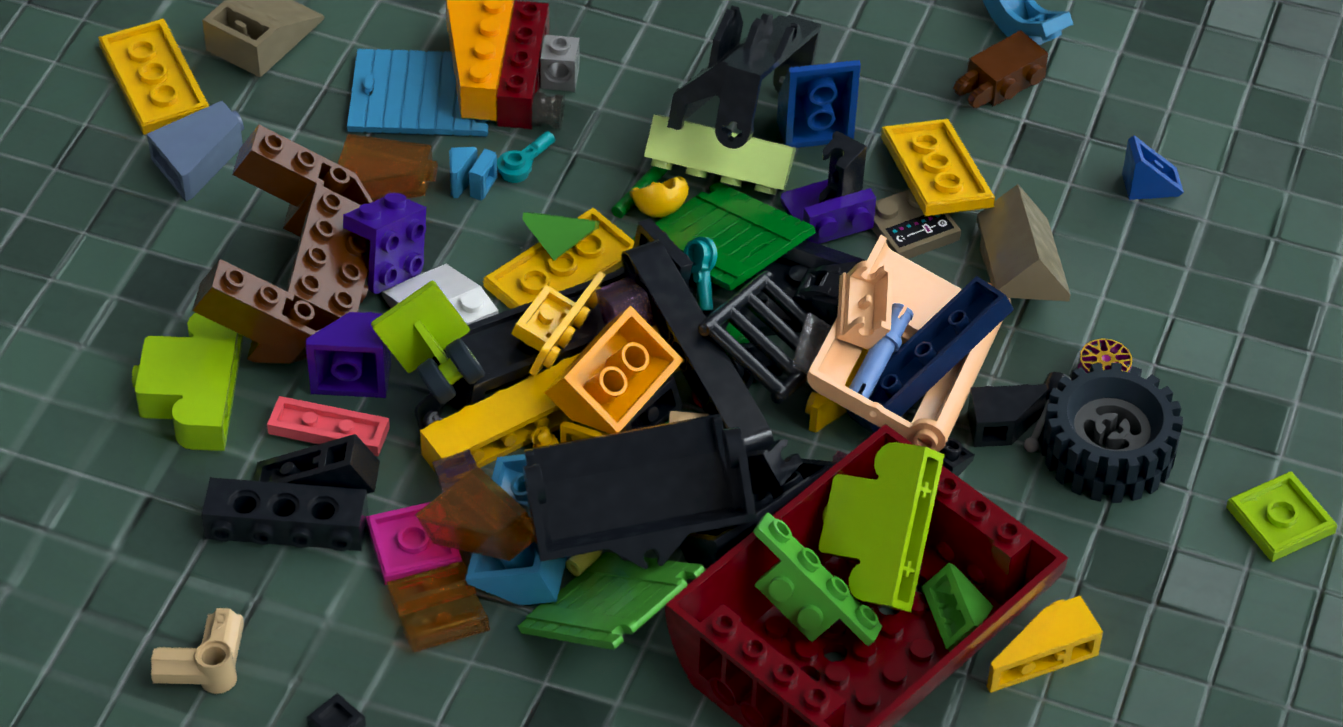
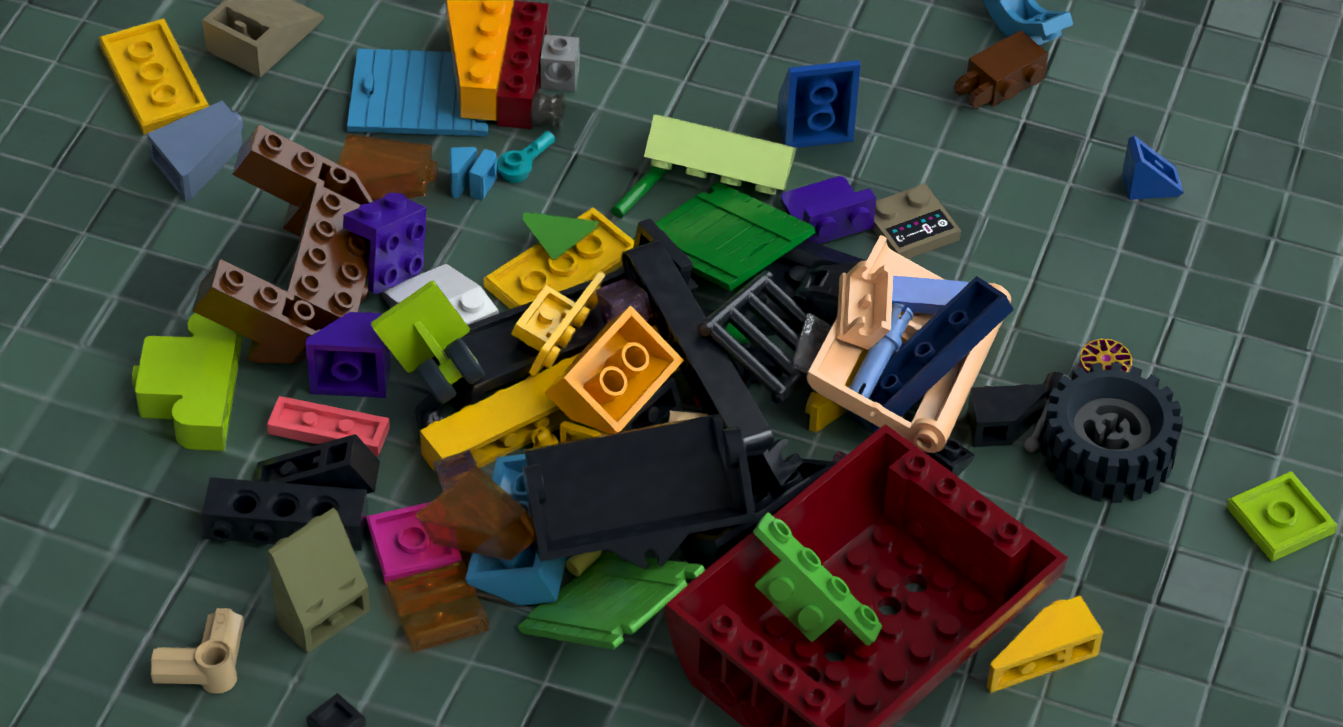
(317, 582): none -> olive slope
(661, 198): yellow hair -> none
(704, 256): teal plate -> none
(740, 66): black piece -> none
(845, 166): black hinge -> none
(884, 523): lime brick -> none
(924, 294): none -> tile
(937, 167): yellow tile -> none
(955, 605): bright green slope -> none
(1021, 249): dark tan slope -> none

